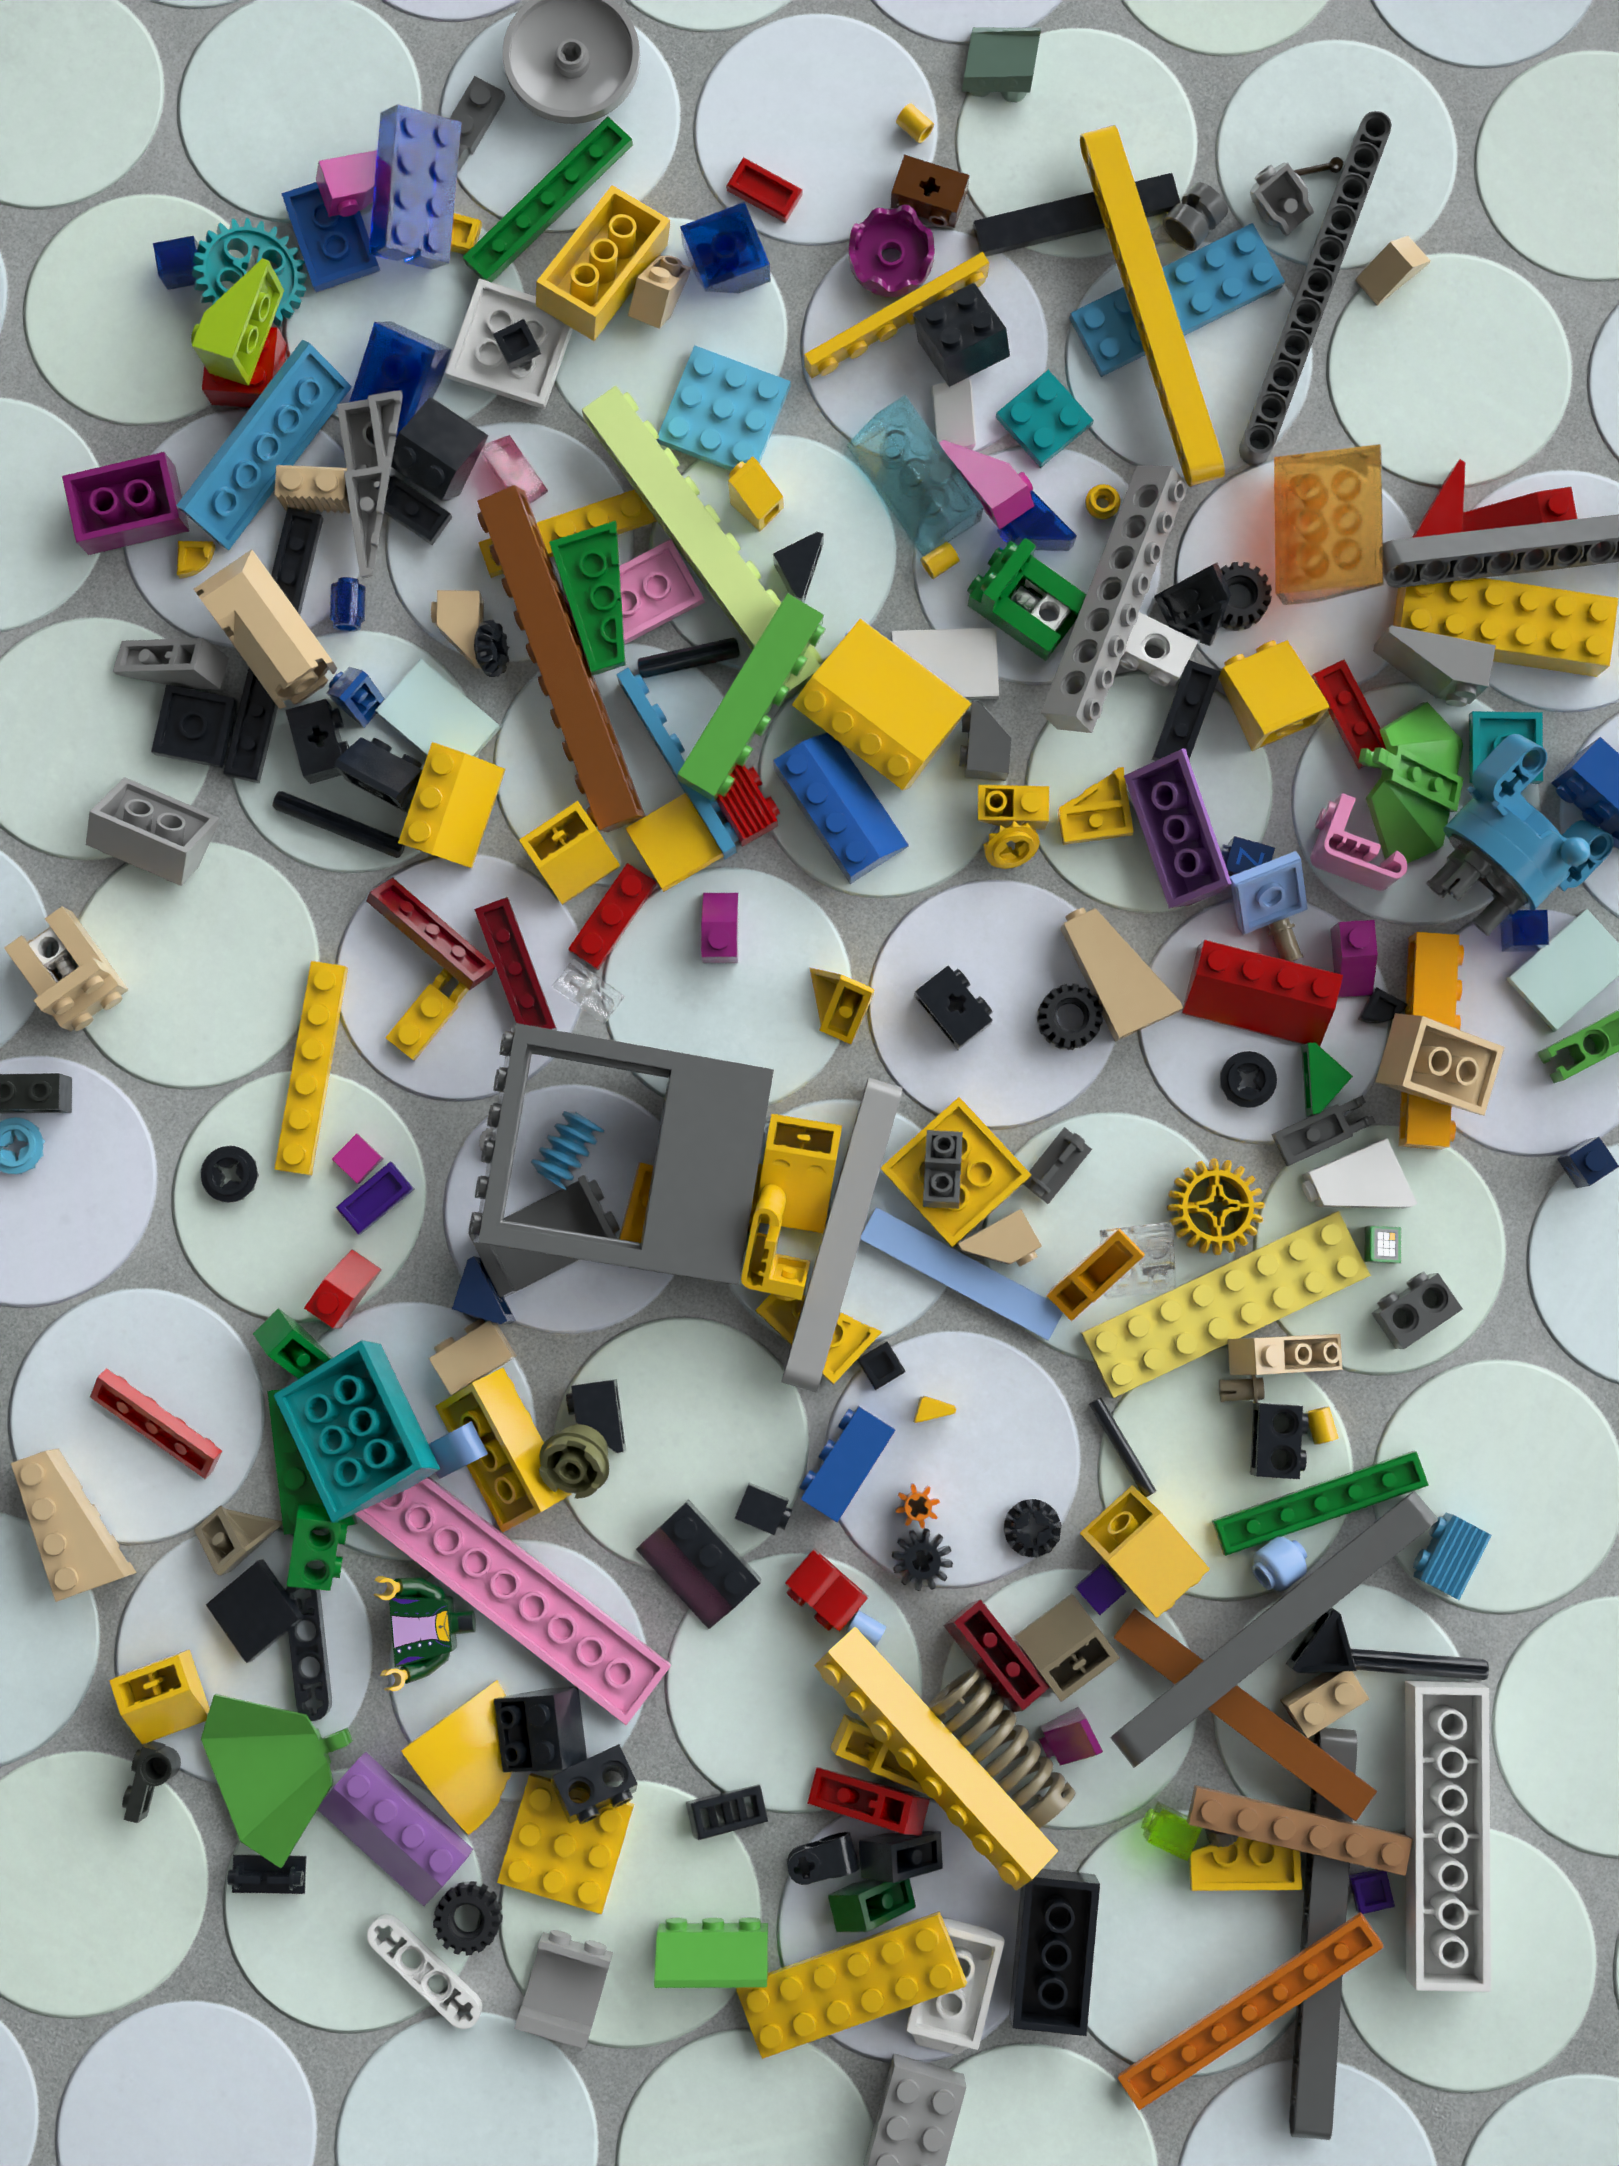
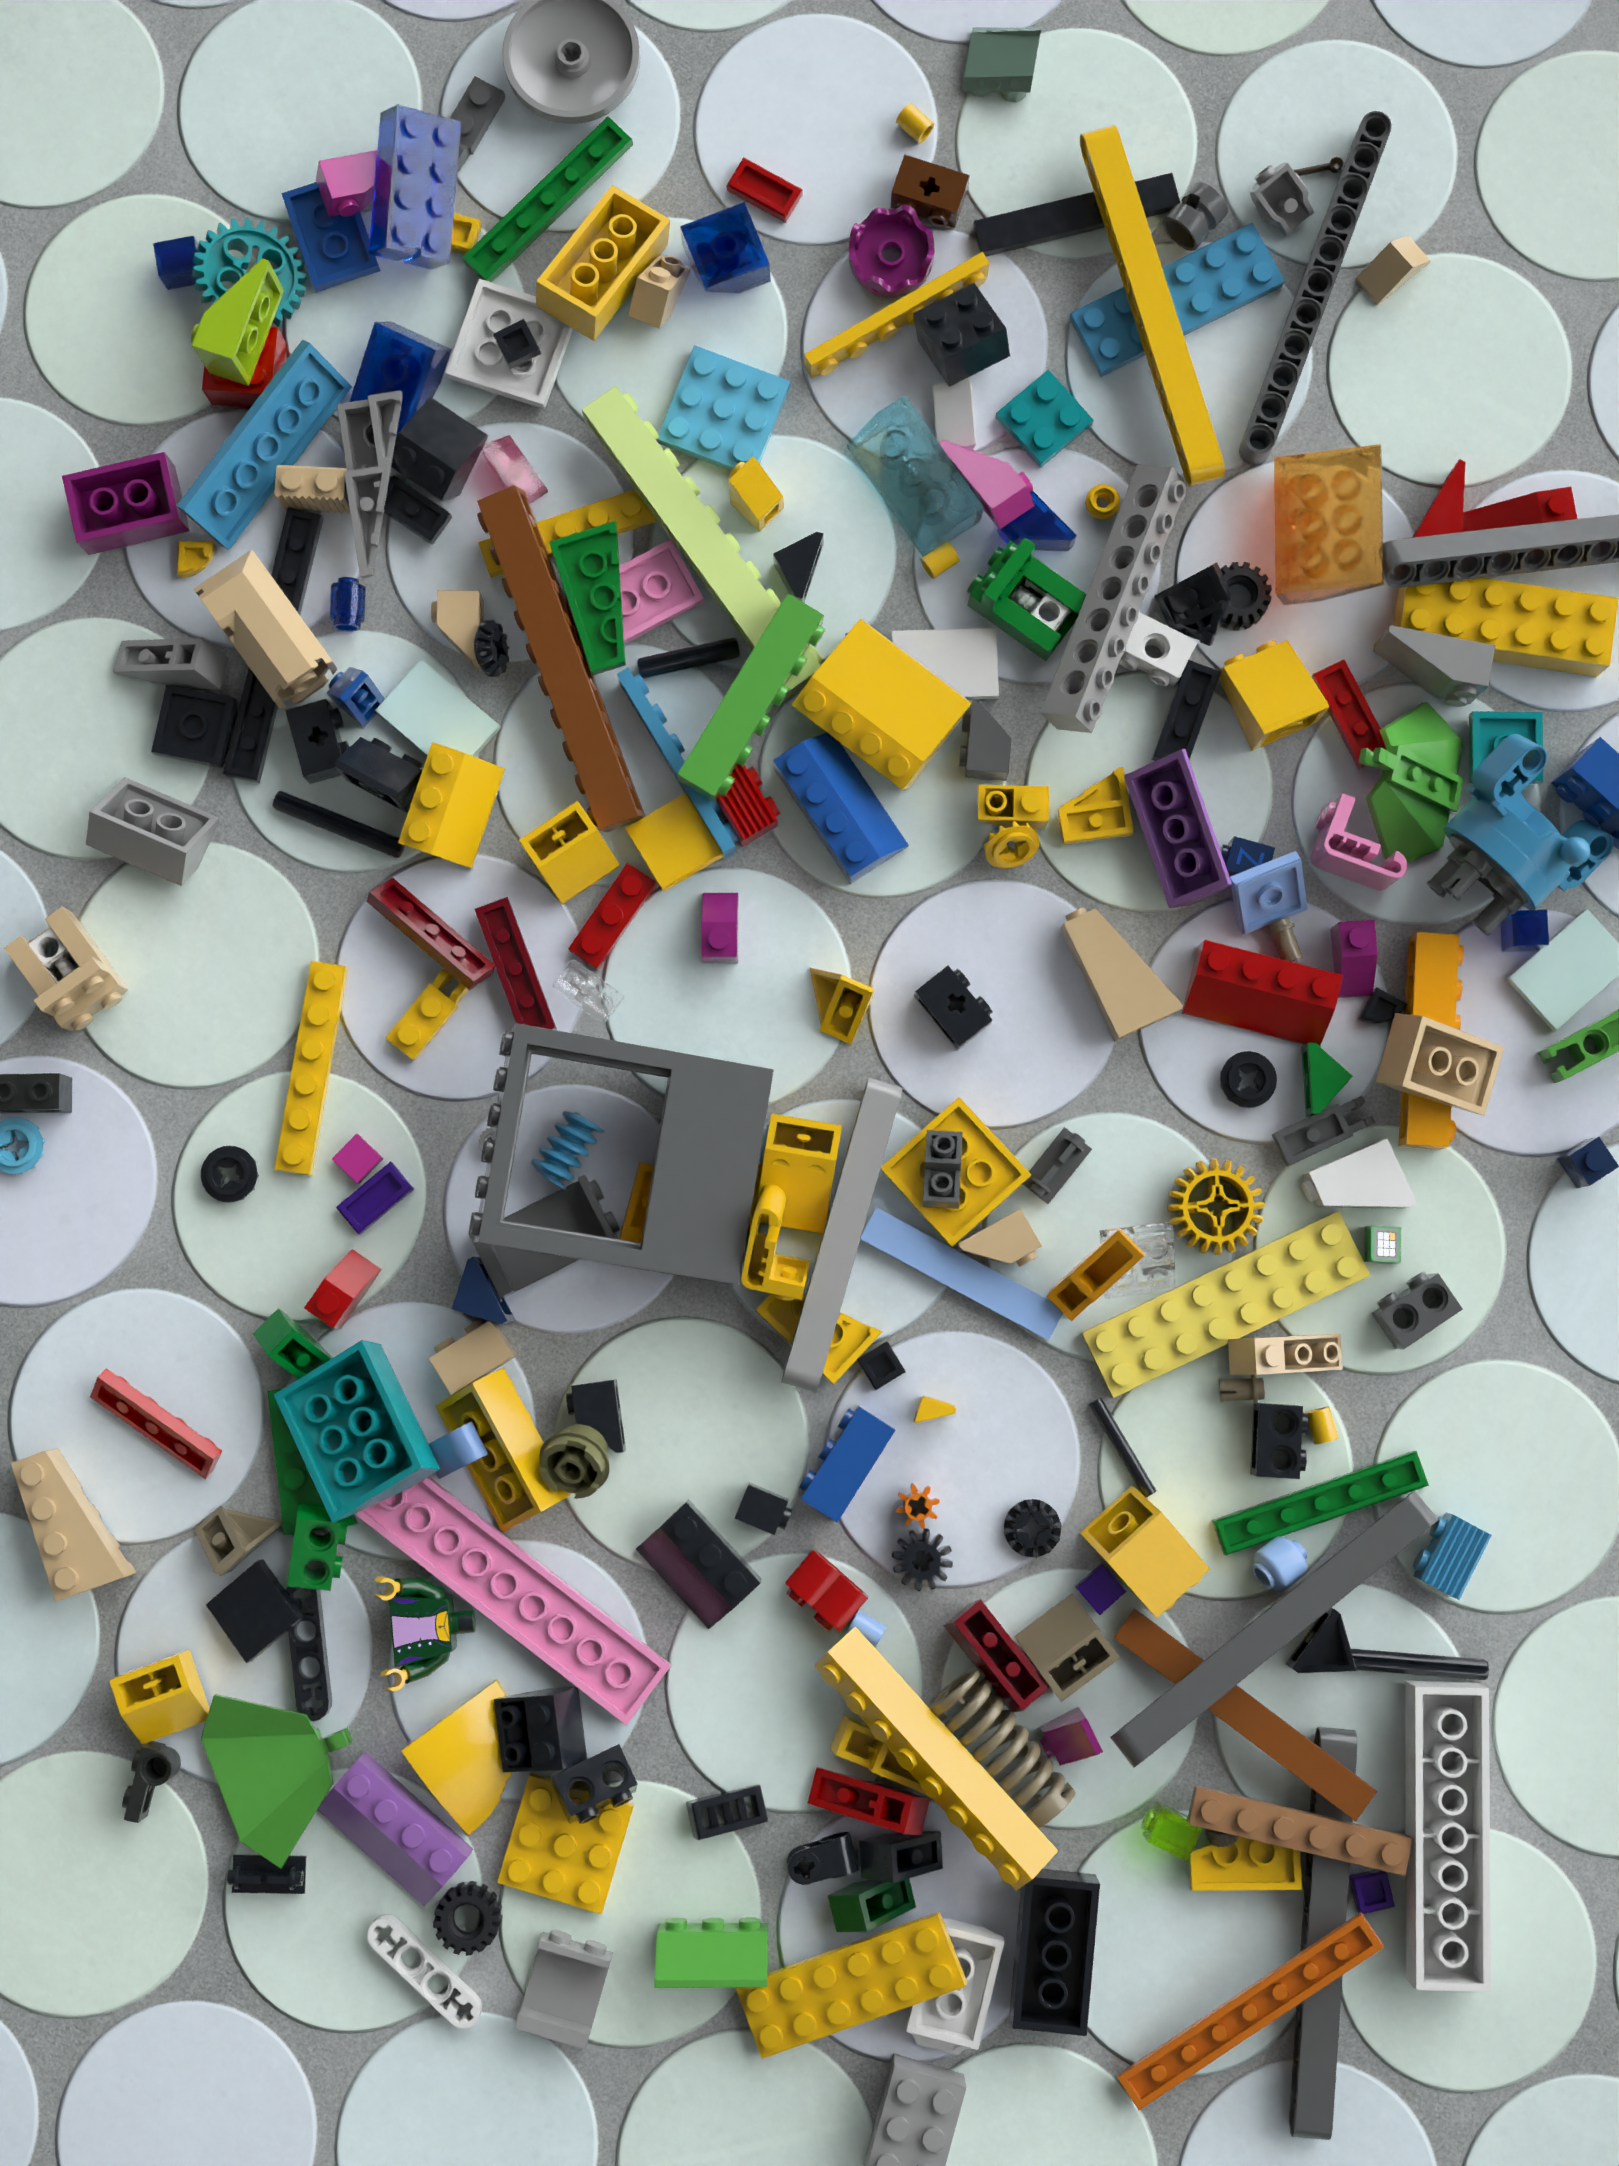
(1070, 995): black tyre -> none
(1323, 1701): tan brick -> none

